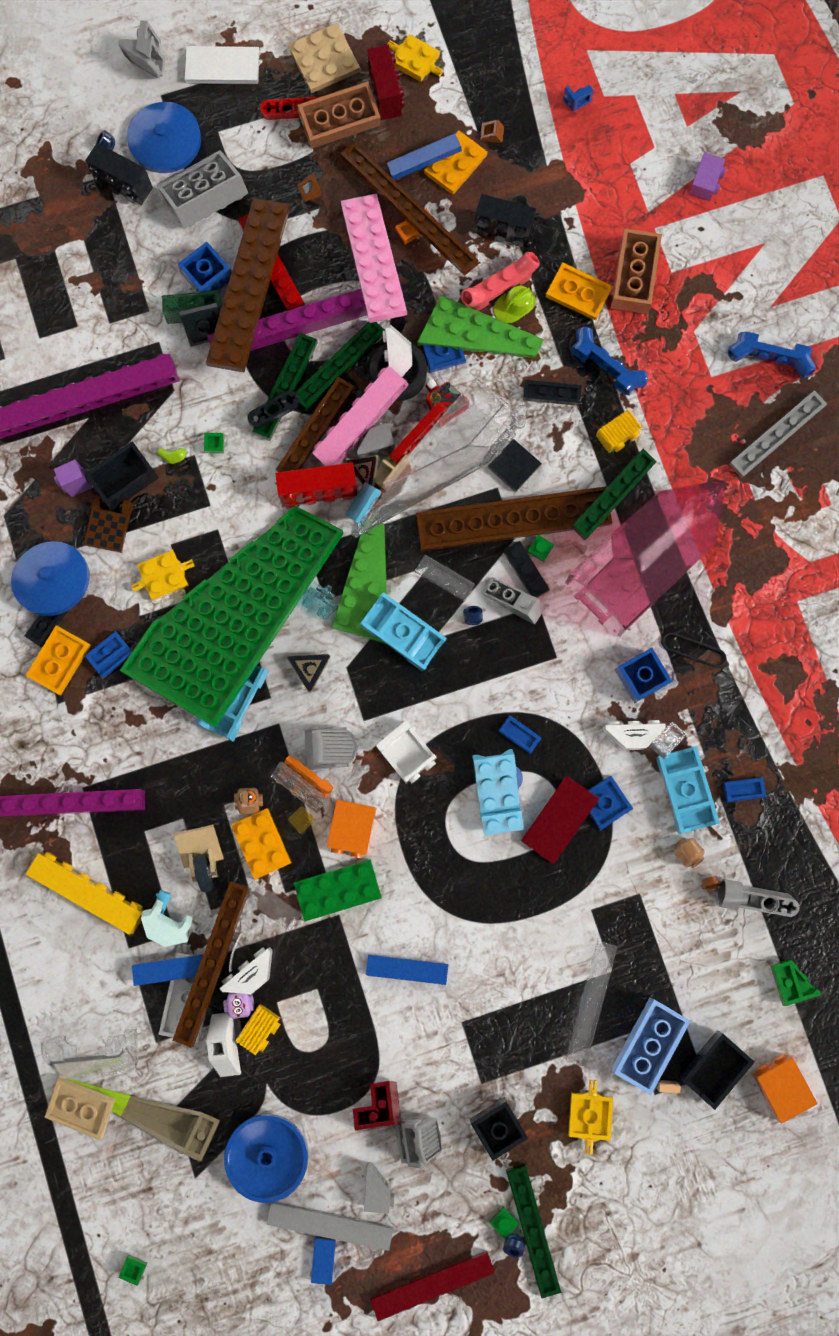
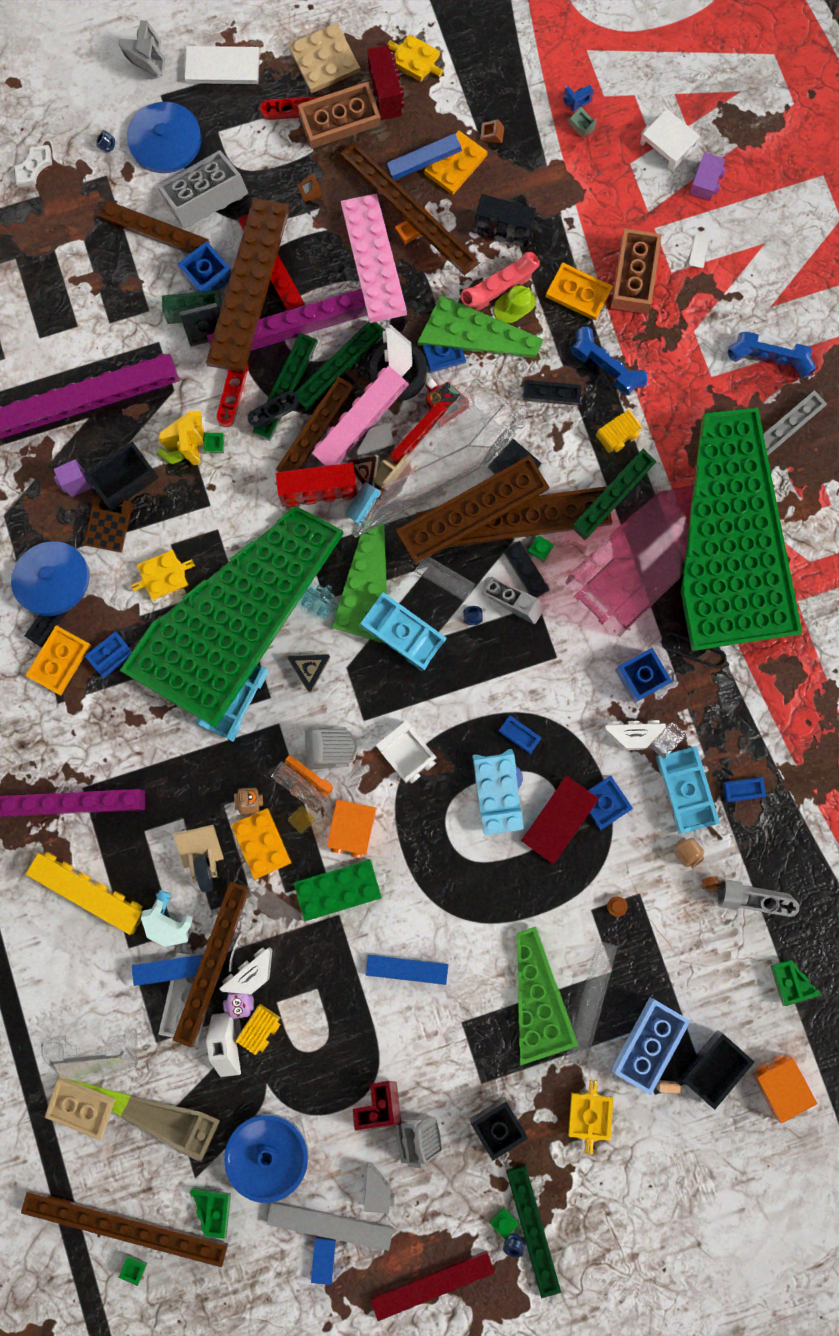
(38, 159): none -> white tile
(119, 174): black piece -> none
(124, 1228): none -> reddish brown plate
(151, 227): none -> reddish brown plate
(185, 435): none -> yellow piece
(212, 1211): none -> green wing
(231, 391): none -> red beam
(472, 509): none -> reddish brown plate
(542, 1013): none -> bright green wing
(582, 122): none -> sand green plate
(617, 906): none -> dark orange plate
(670, 138): none -> white panel
(699, 251): none -> white sticker
(736, 554): none -> green wing

